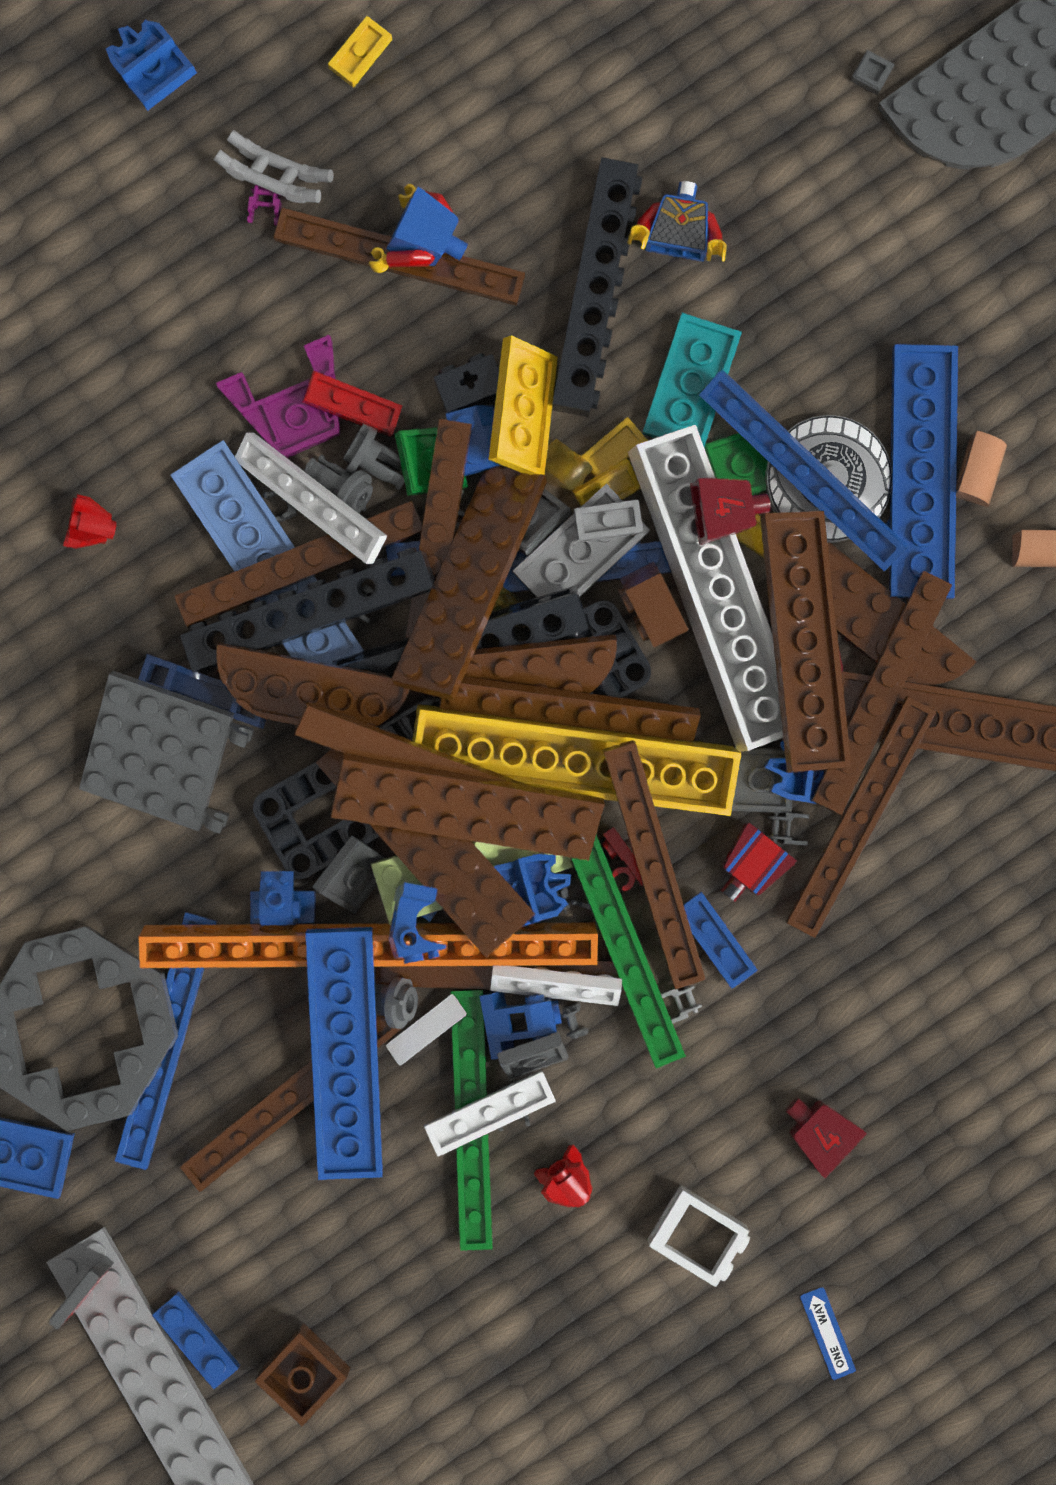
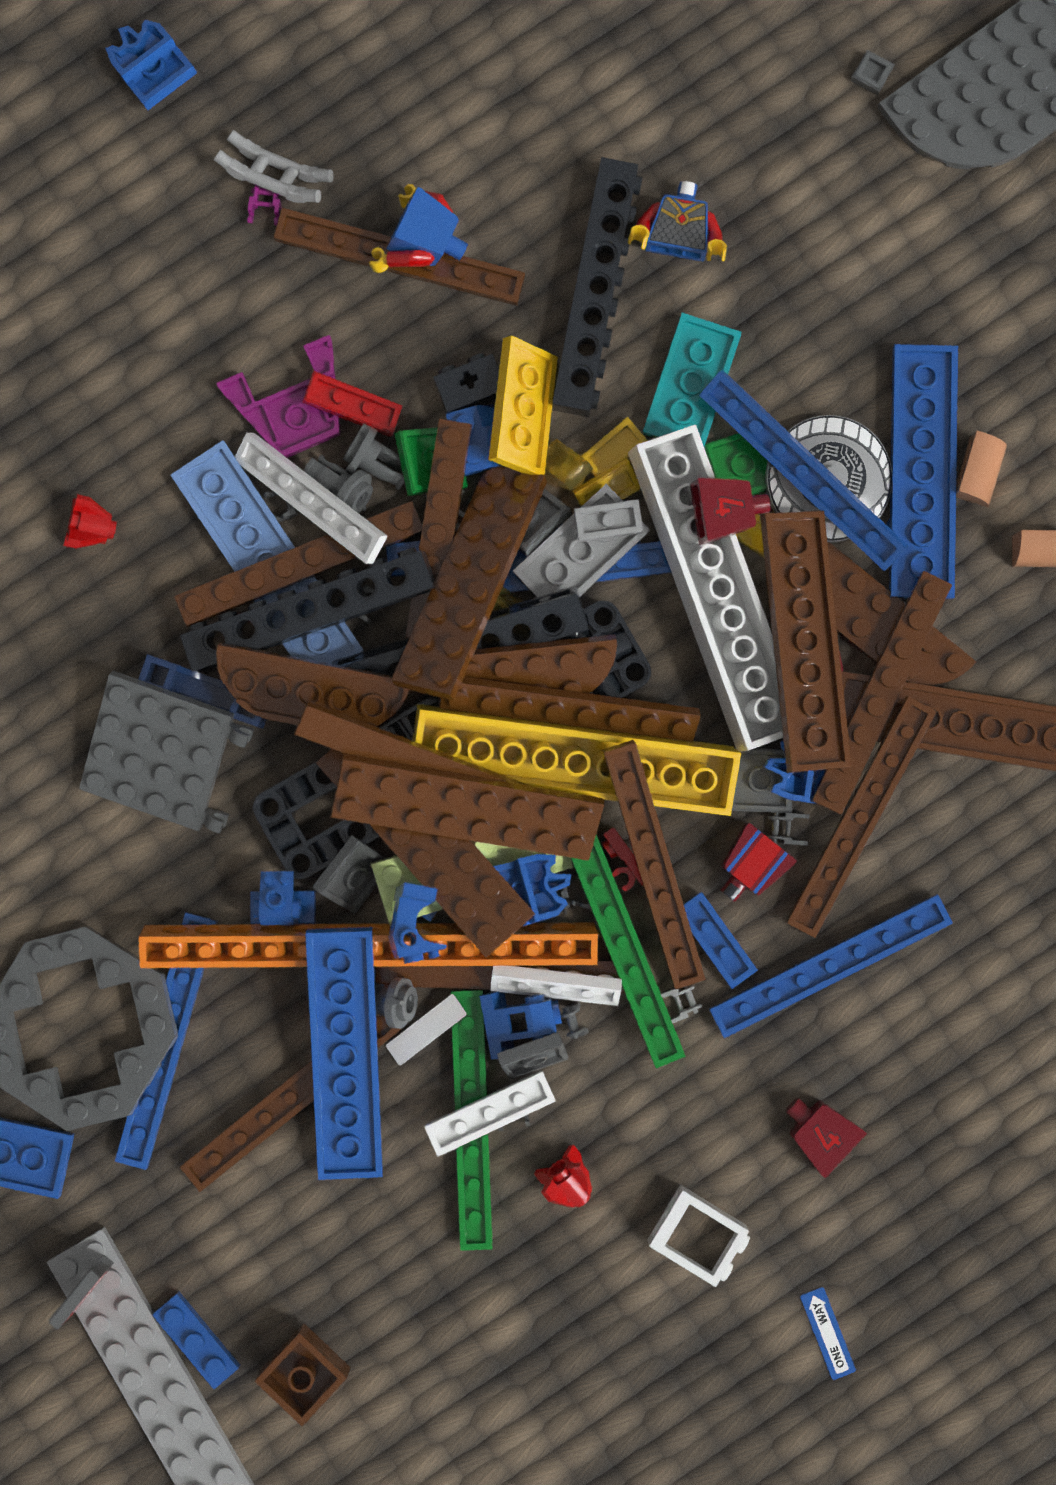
(360, 51): yellow plate -> none
(655, 607): reddish brown brick -> none
(830, 965): none -> blue plate

